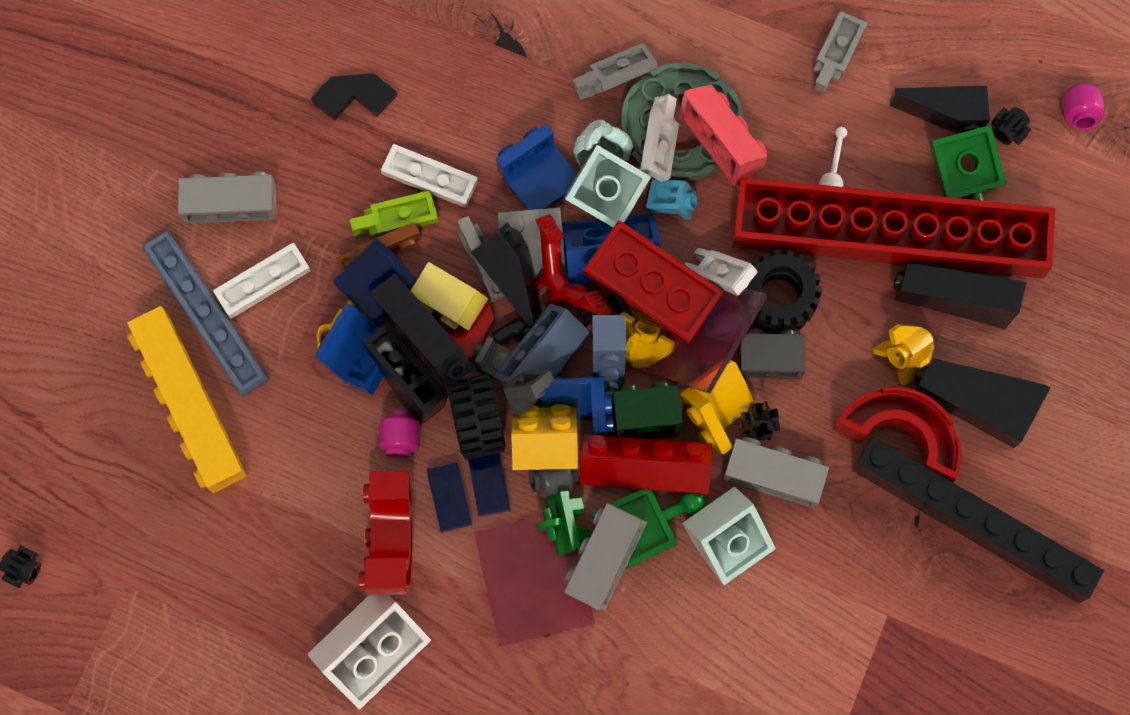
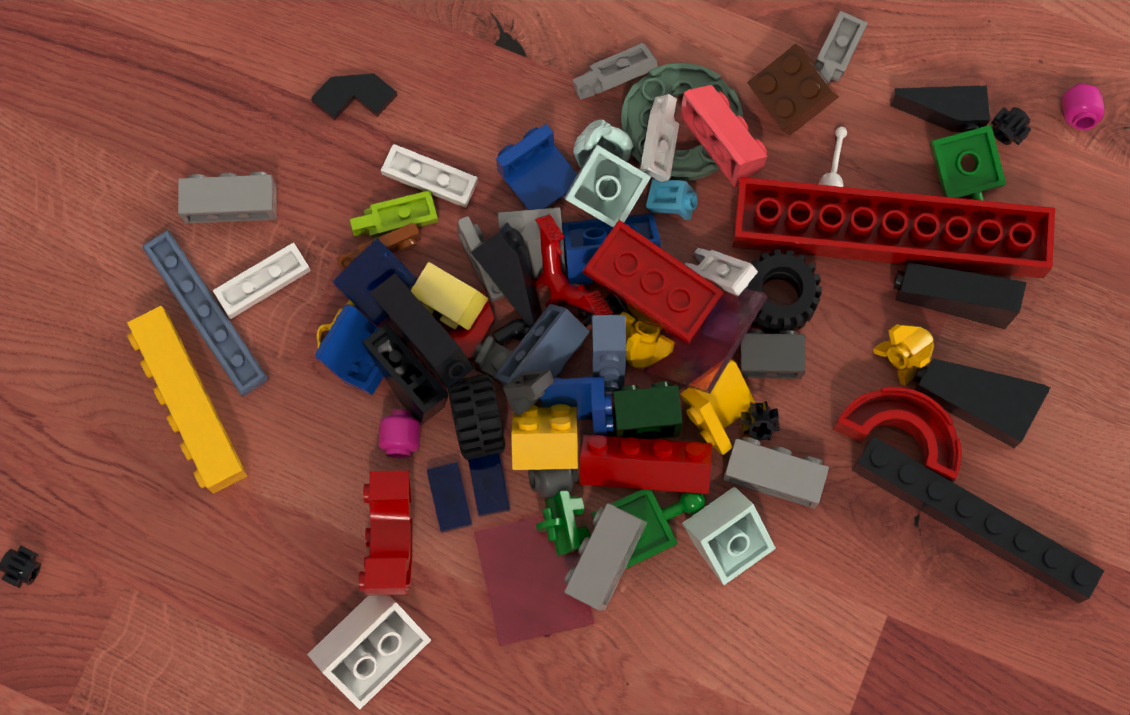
(793, 89): none -> reddish brown brick

